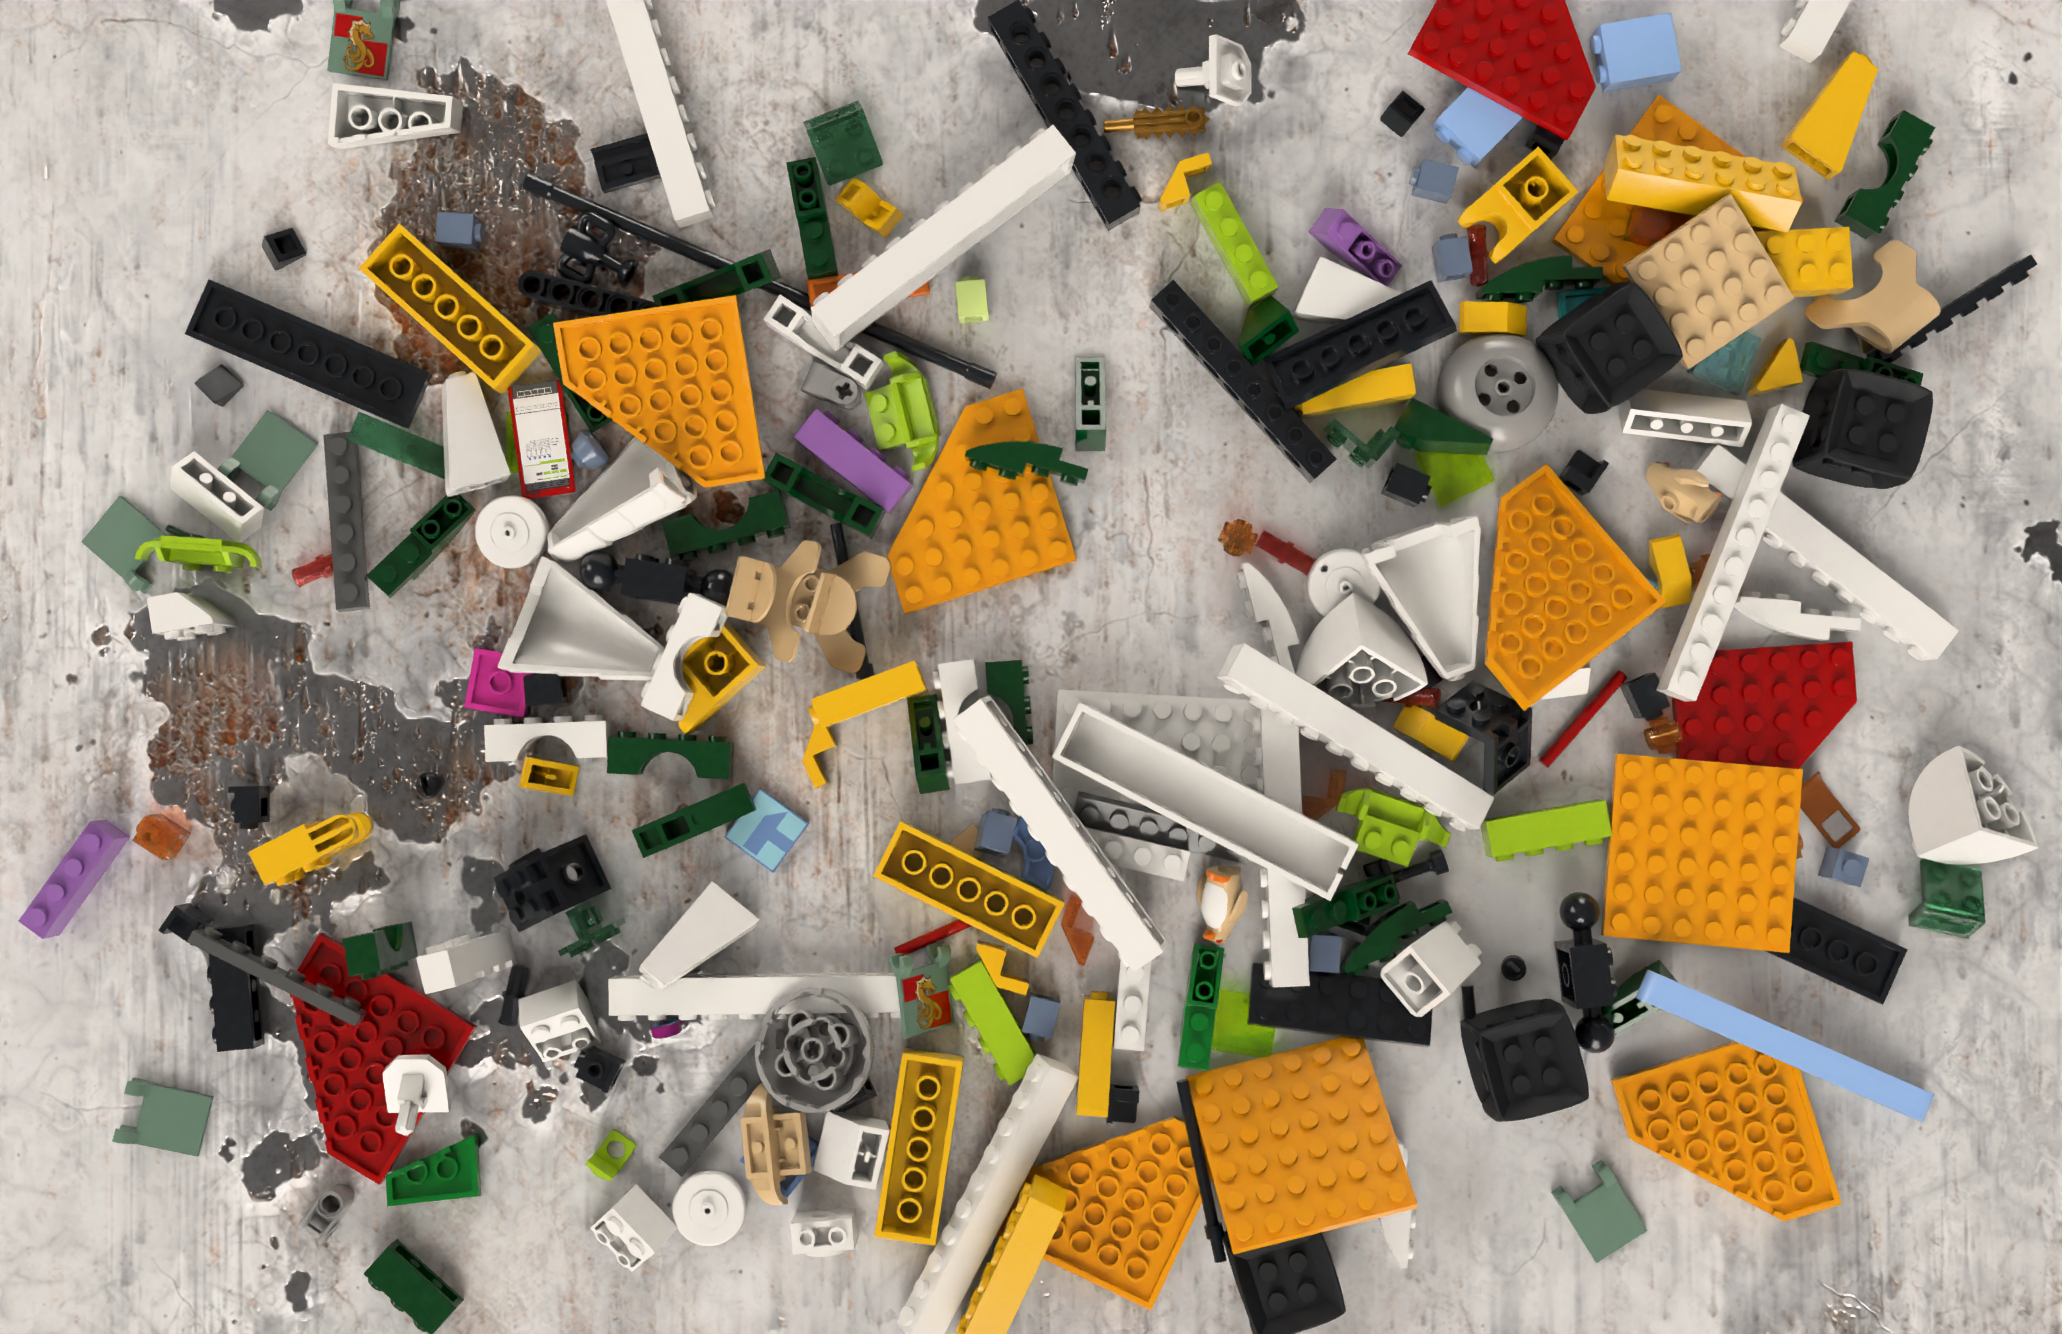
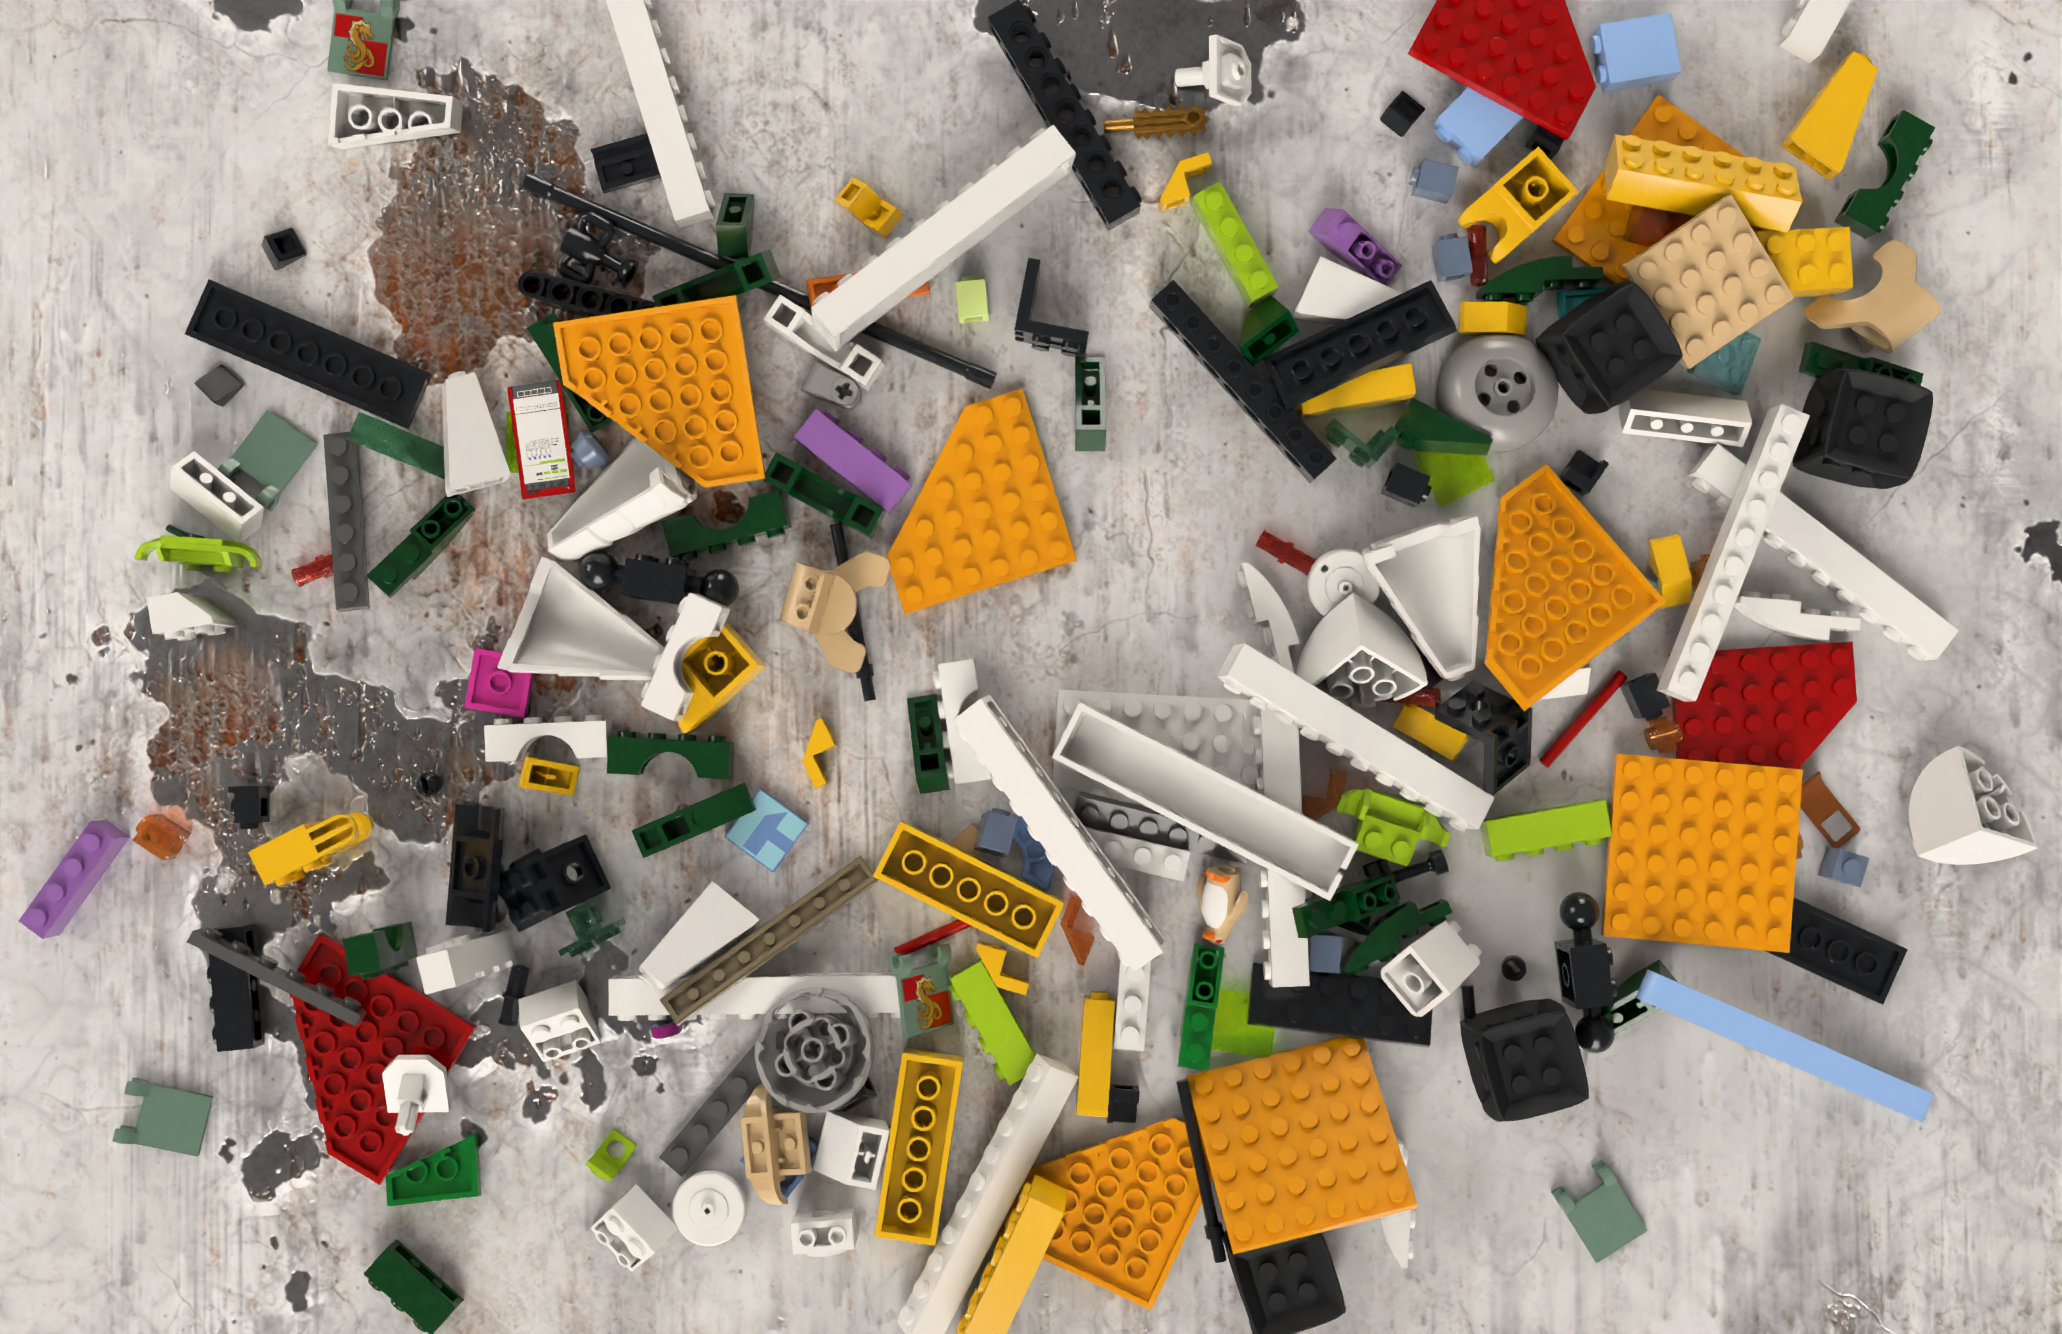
(118, 539): sand green flag -> none
(184, 920): black panel -> none
(324, 1216): light grey piece -> none
(450, 309): yellow brick -> none
(459, 231): sand blue brick -> none
(475, 866): none -> black piece
(512, 531): white wheel -> none
(545, 689): black panel -> none
(609, 1066): black brick -> none
(735, 225): none -> dark green slope
(766, 592): tan piece -> none
(768, 940): none -> dark tan tile
(812, 218): dark green slope -> none
(843, 143): clear green bracket -> none
(867, 695): yellow slope -> none
(905, 412): lime plate -> none
(1006, 681): dark green arch -> none
(1014, 456): dark green slope -> none
(1040, 334): none -> black bracket
(1040, 1017): sand blue brick -> none
(1237, 537): clear orange gear -> none
(1682, 492): tan animal -> none
(1735, 1124): light orange plate -> none
(1779, 370): yellow slope -> none
(1950, 899): clear green bracket -> none
(1964, 305): black plate -> none

